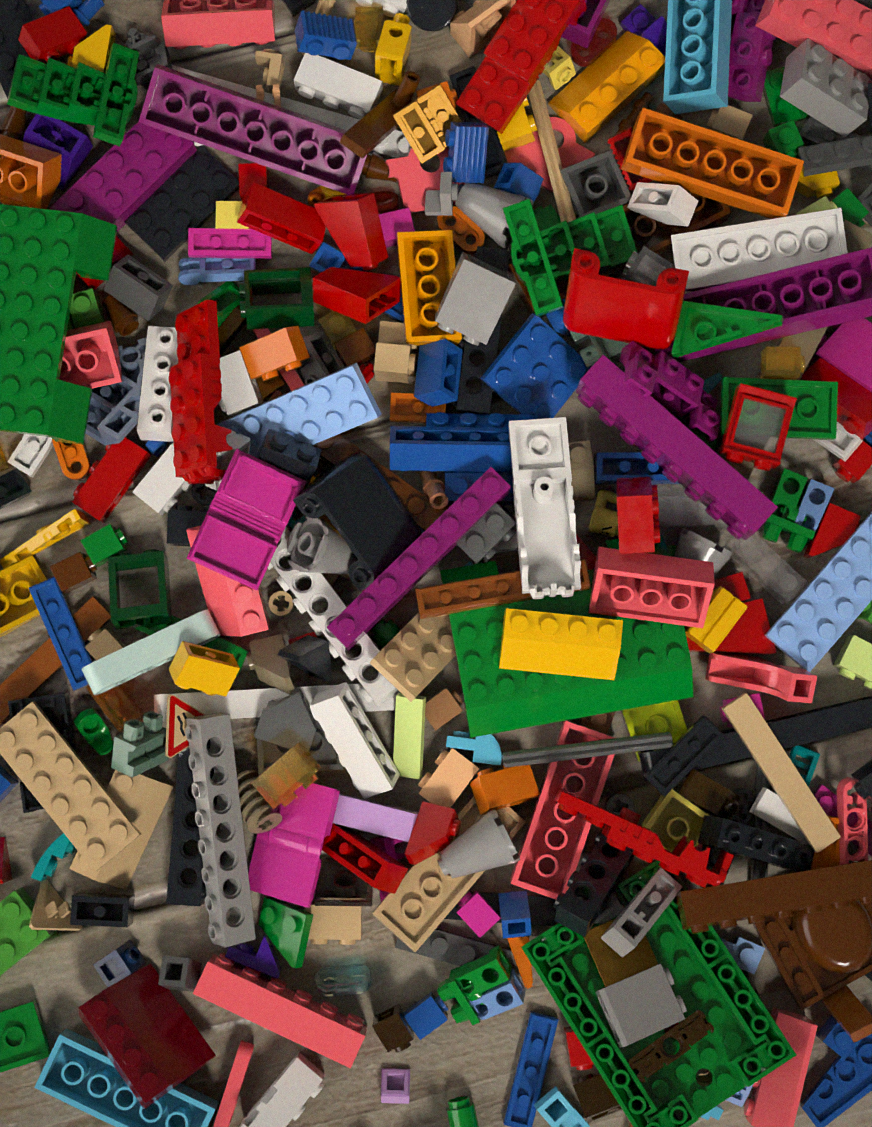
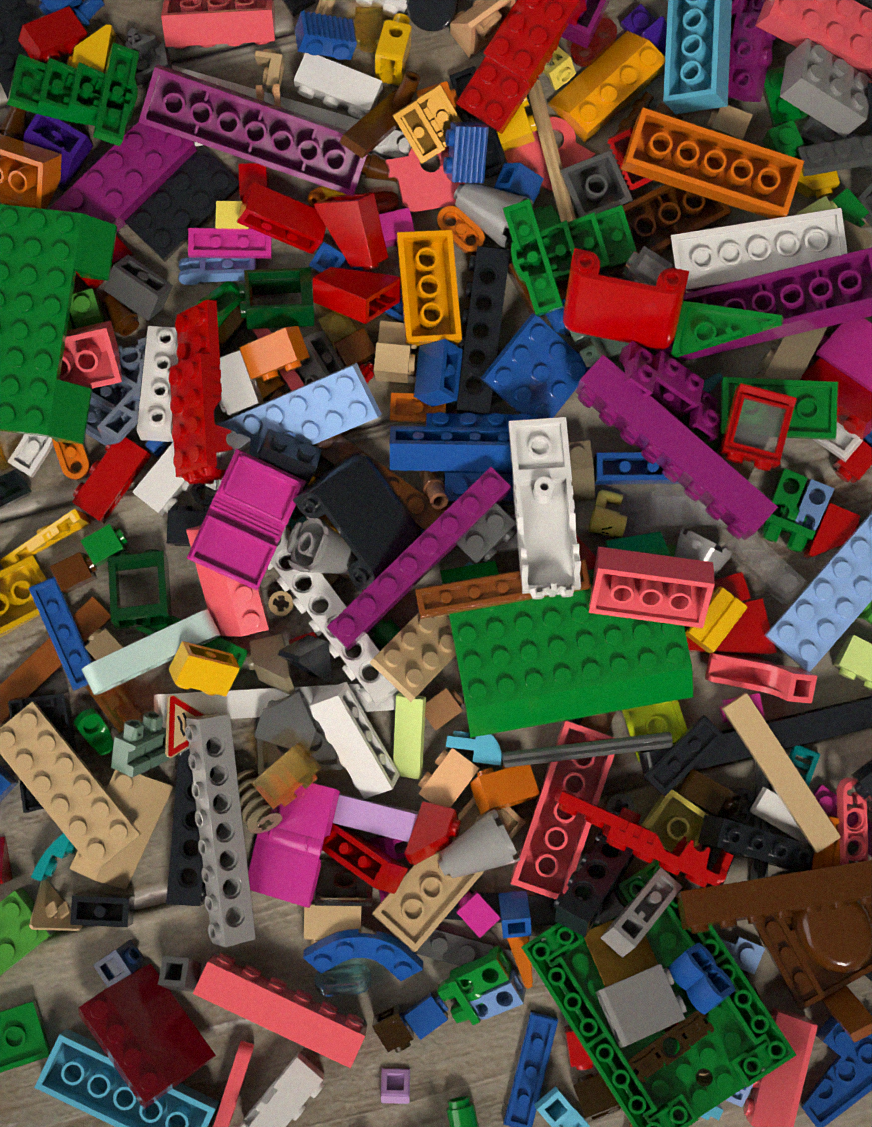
(264, 960): dark purple slope -> none
(286, 928): green wing -> none
(351, 944): none -> blue plate
(441, 201): light grey bracket -> none
(474, 299): light grey slope -> none
(560, 644): yellow slope -> none
(637, 515): red brick -> none
(663, 203): white slope -> none
(701, 978): none -> blue brick
(782, 363): clear yellow brick -> none

